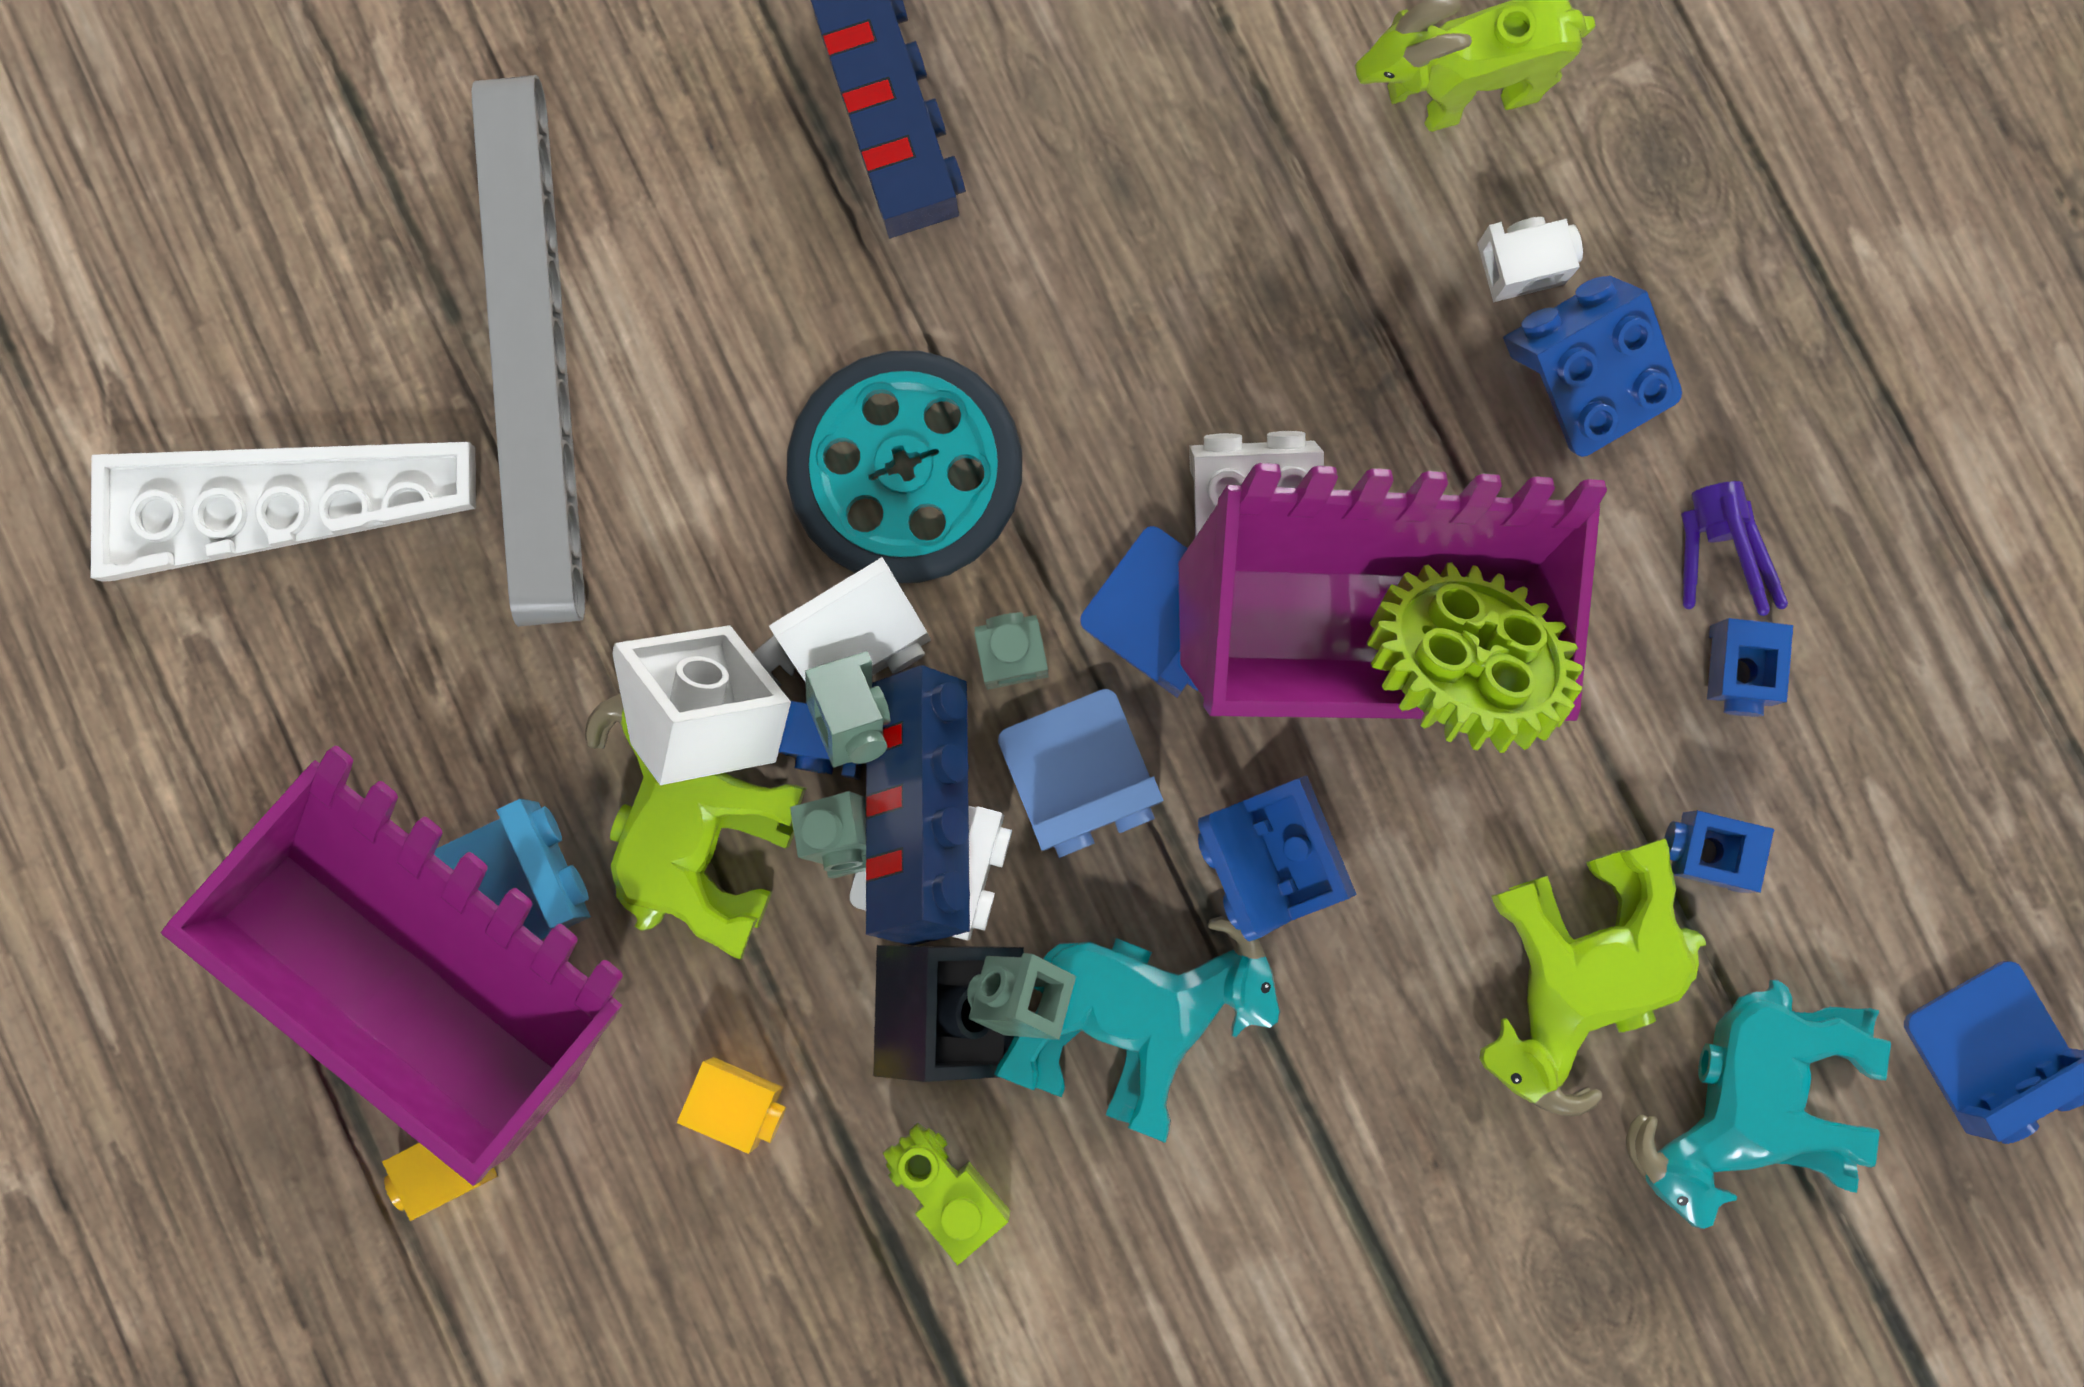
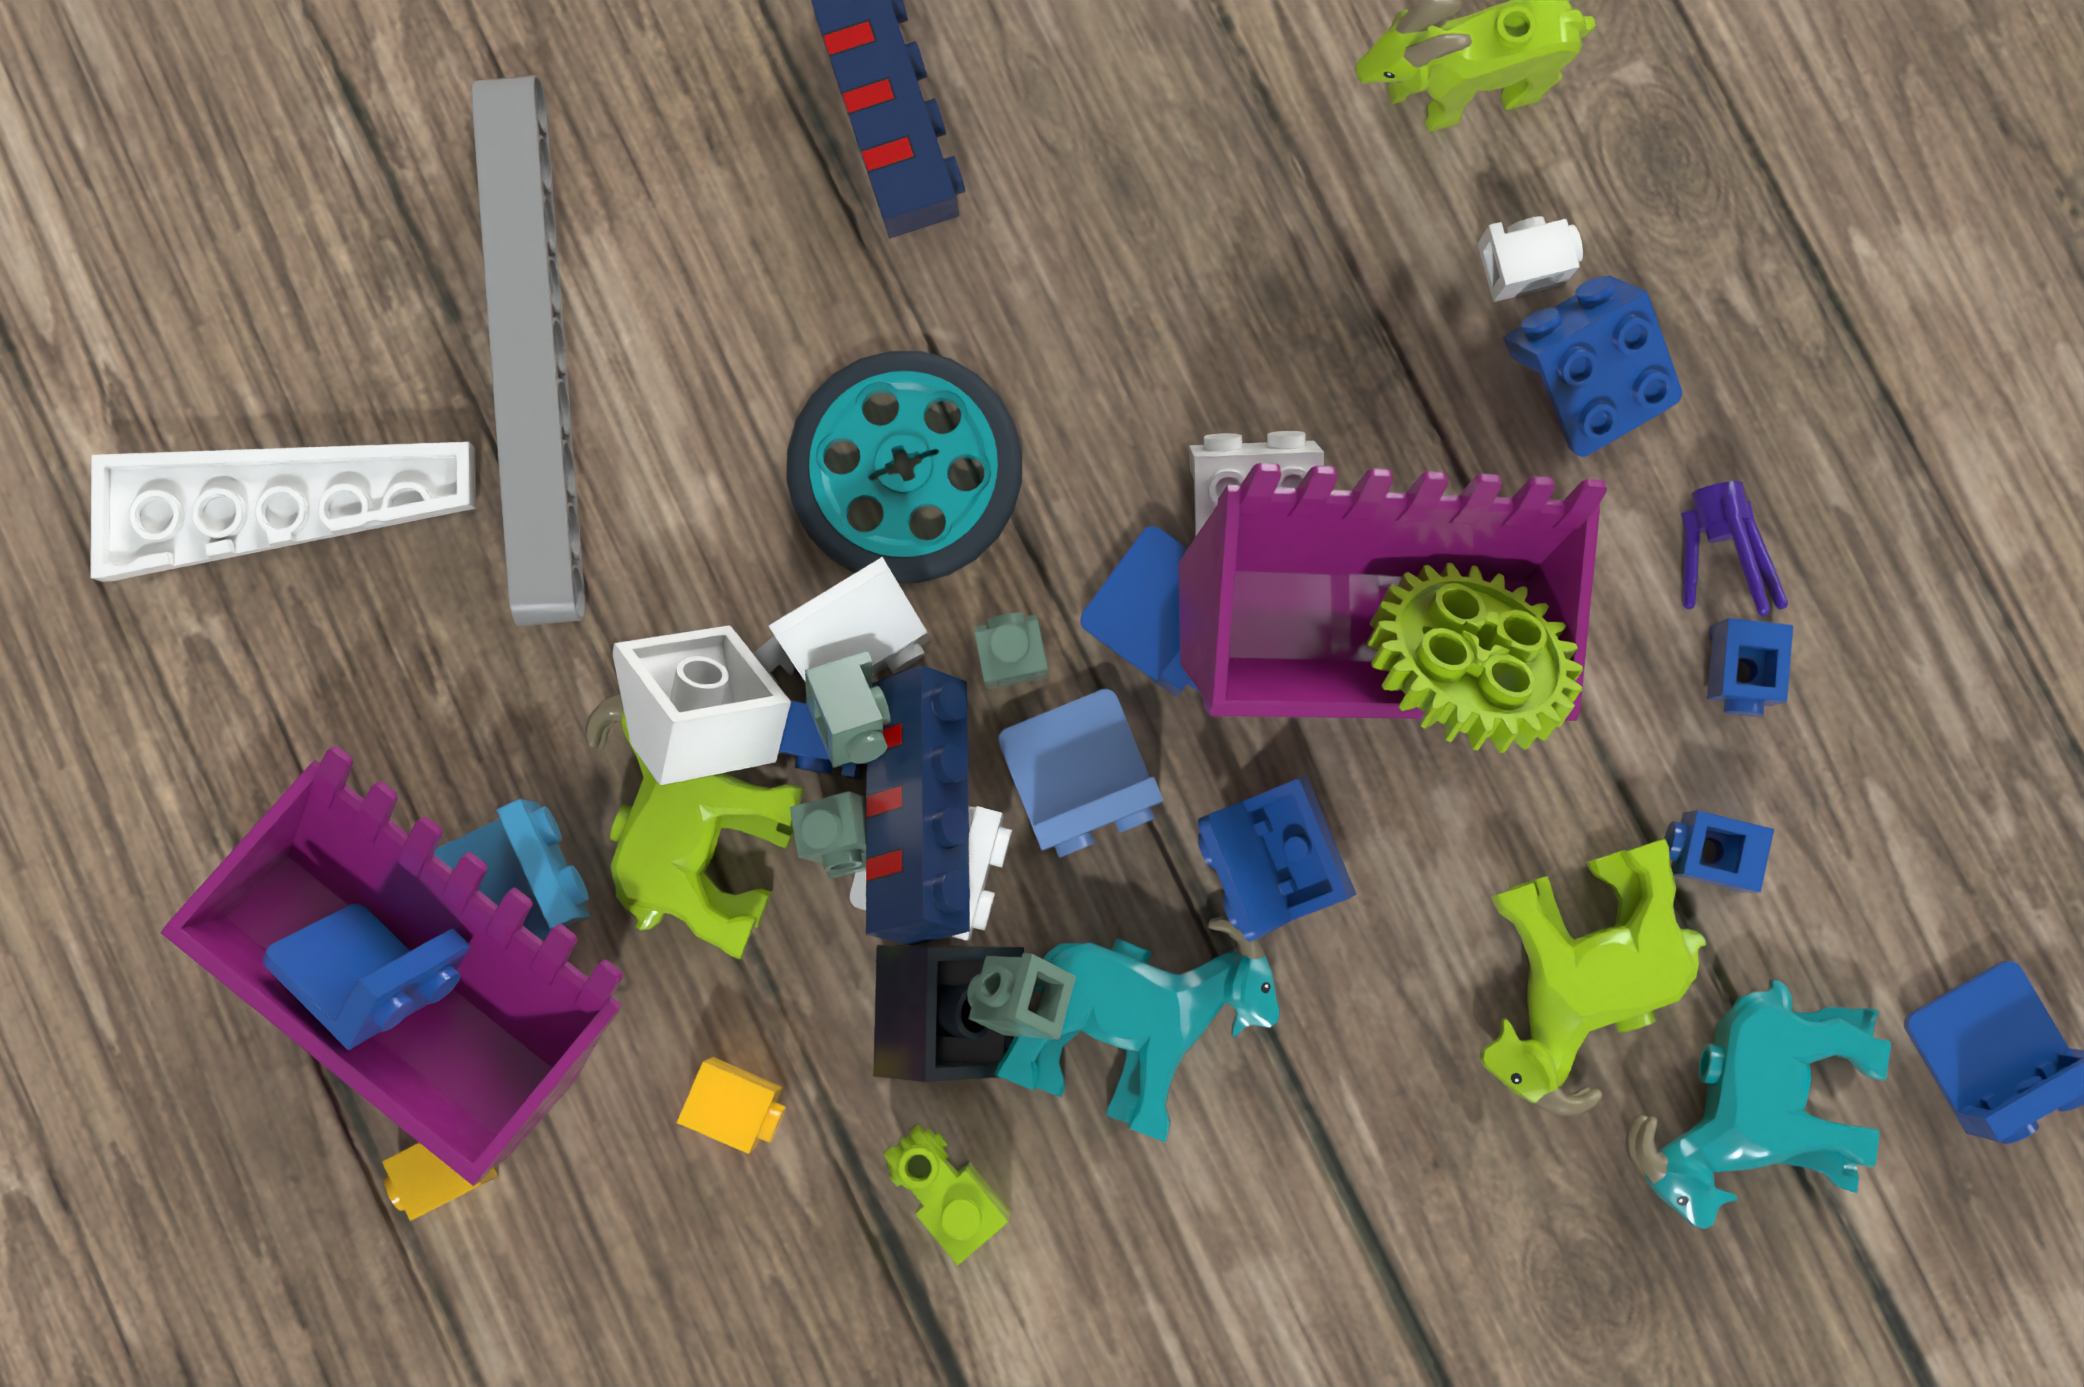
(361, 974): none -> blue bracket

